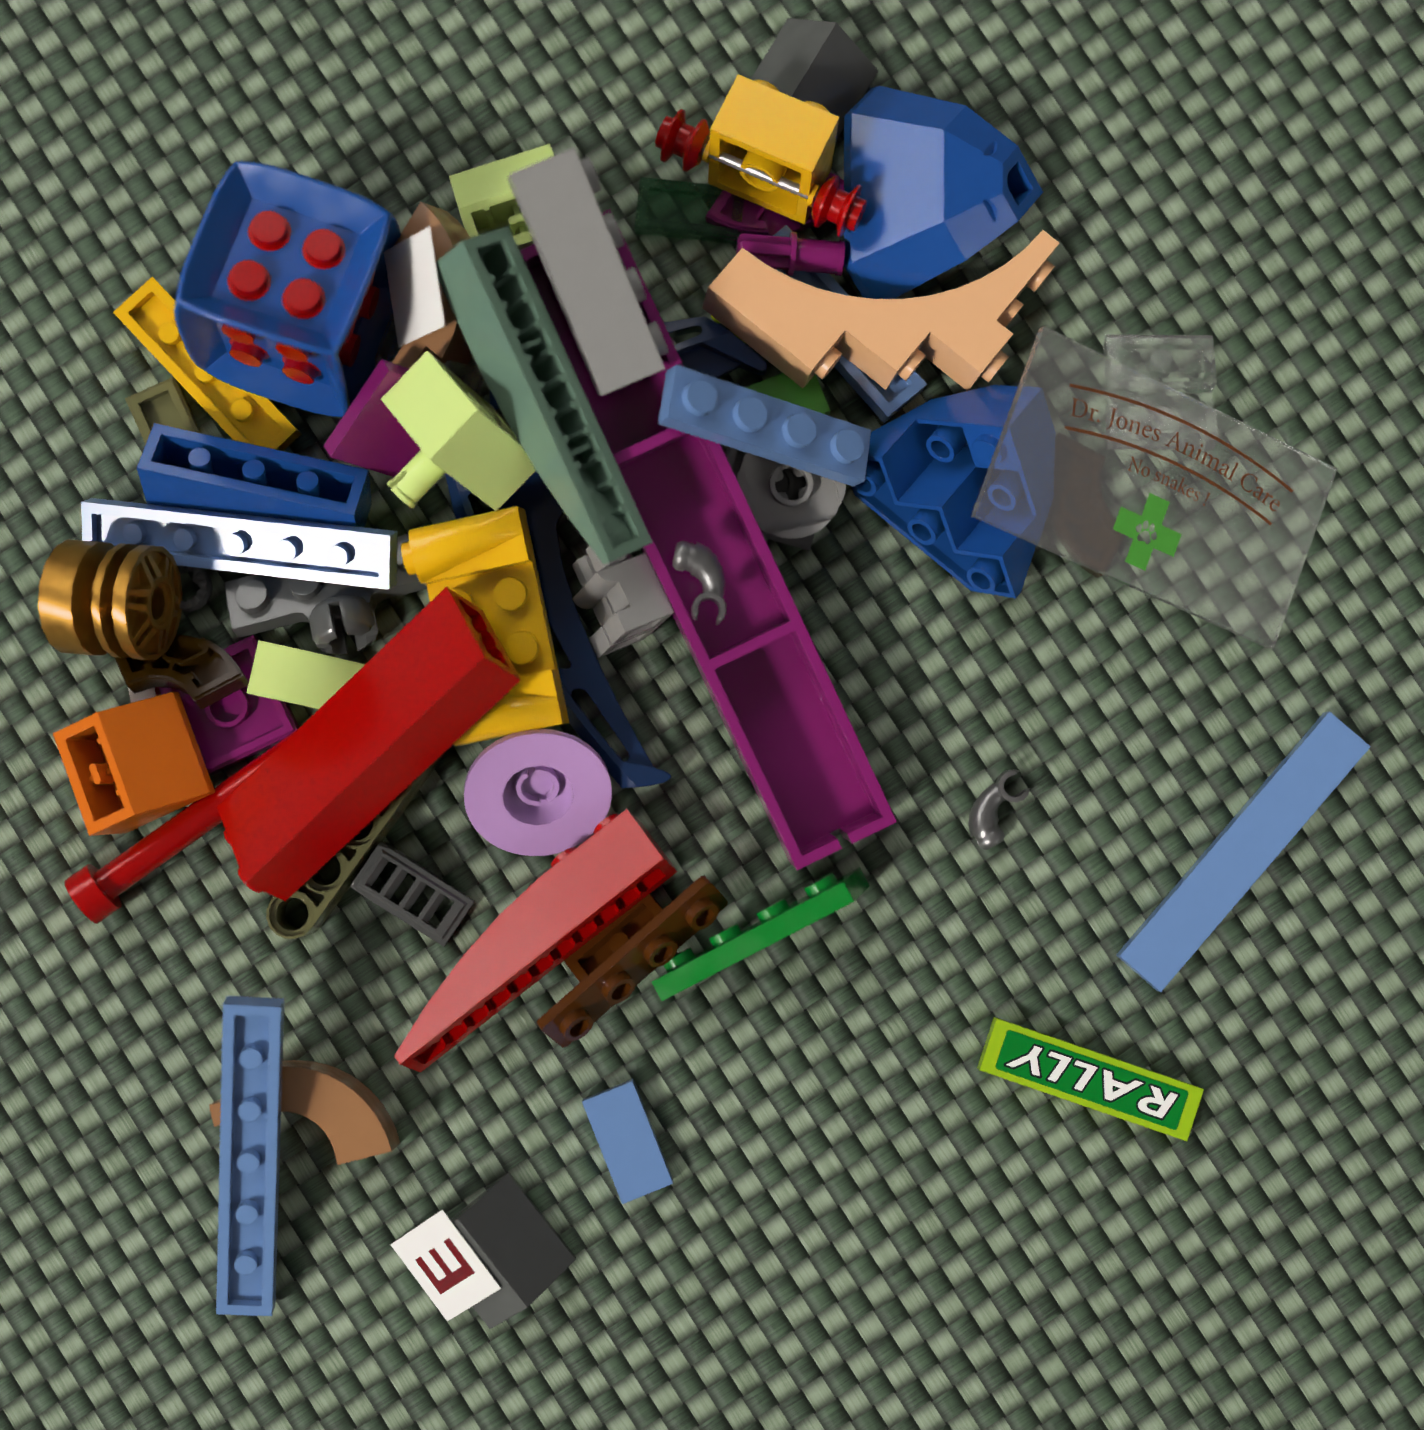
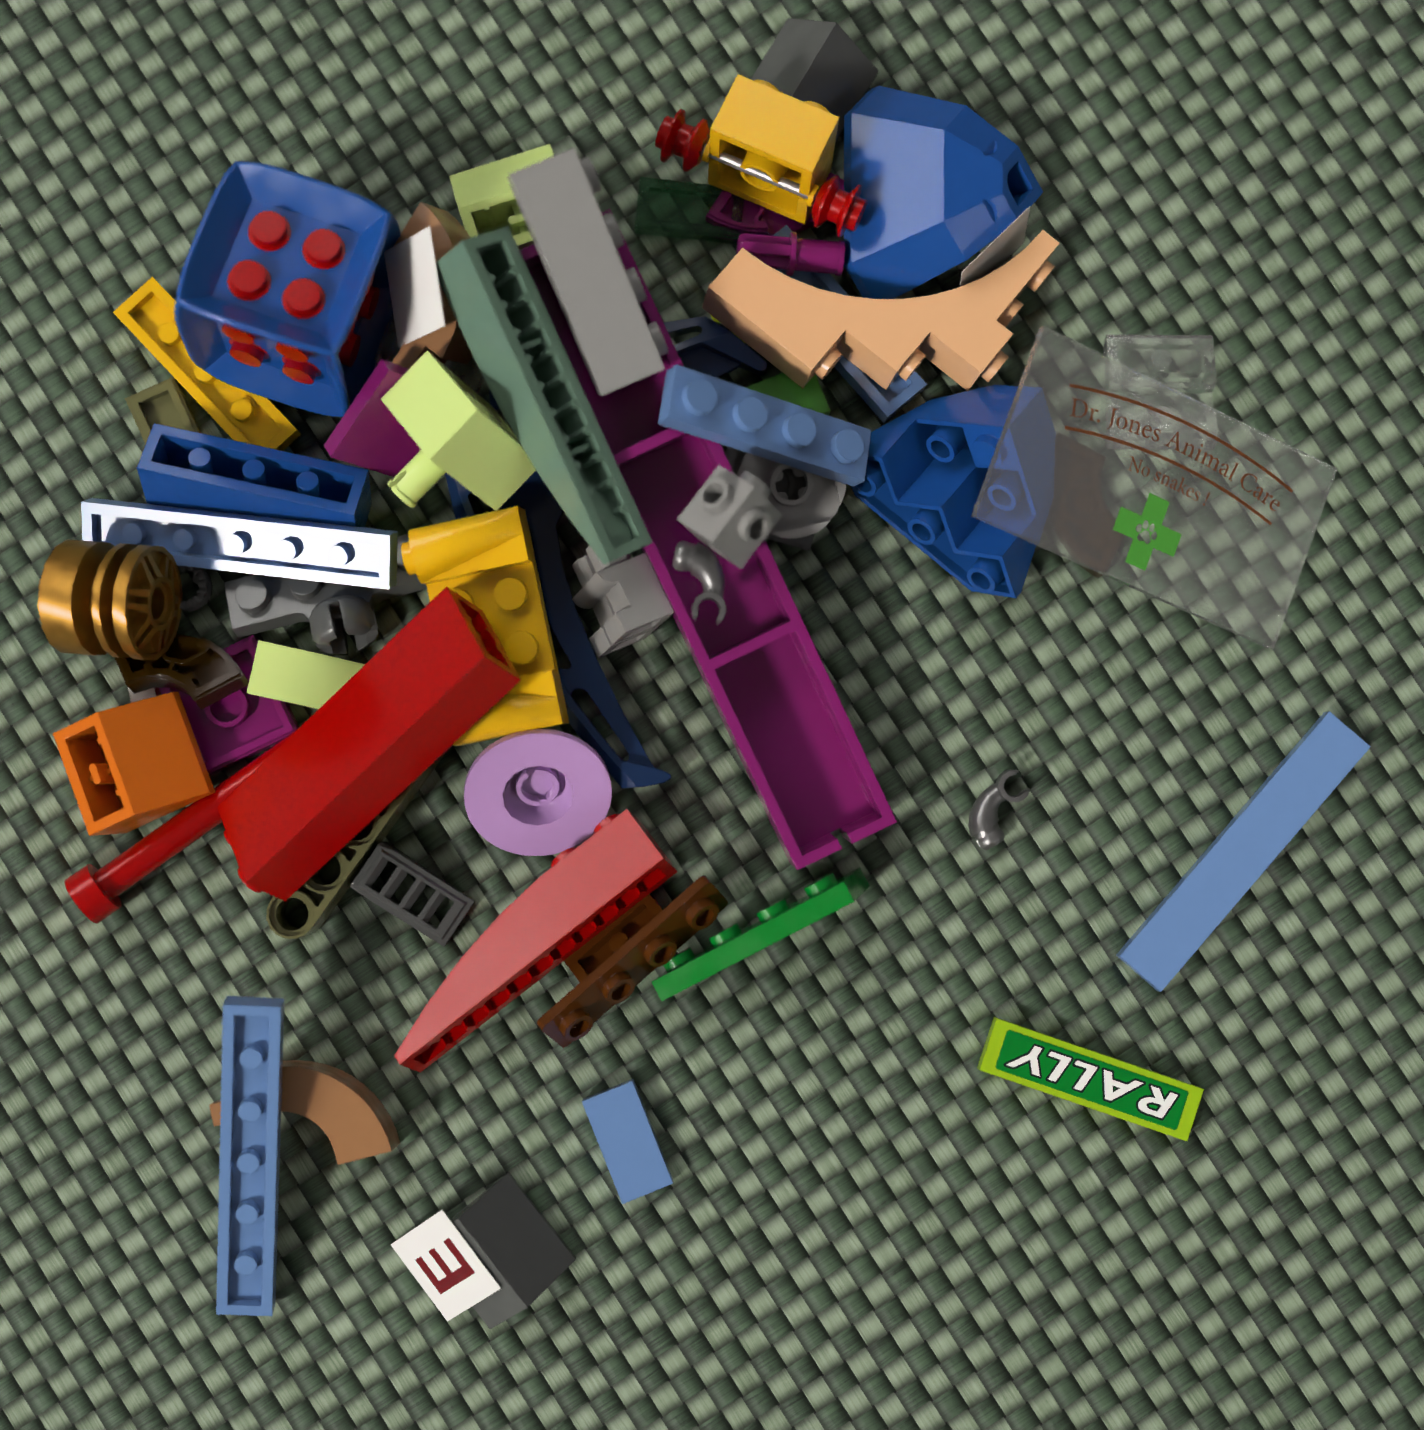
(731, 515): none -> light grey brick
(997, 251): none -> white sticker

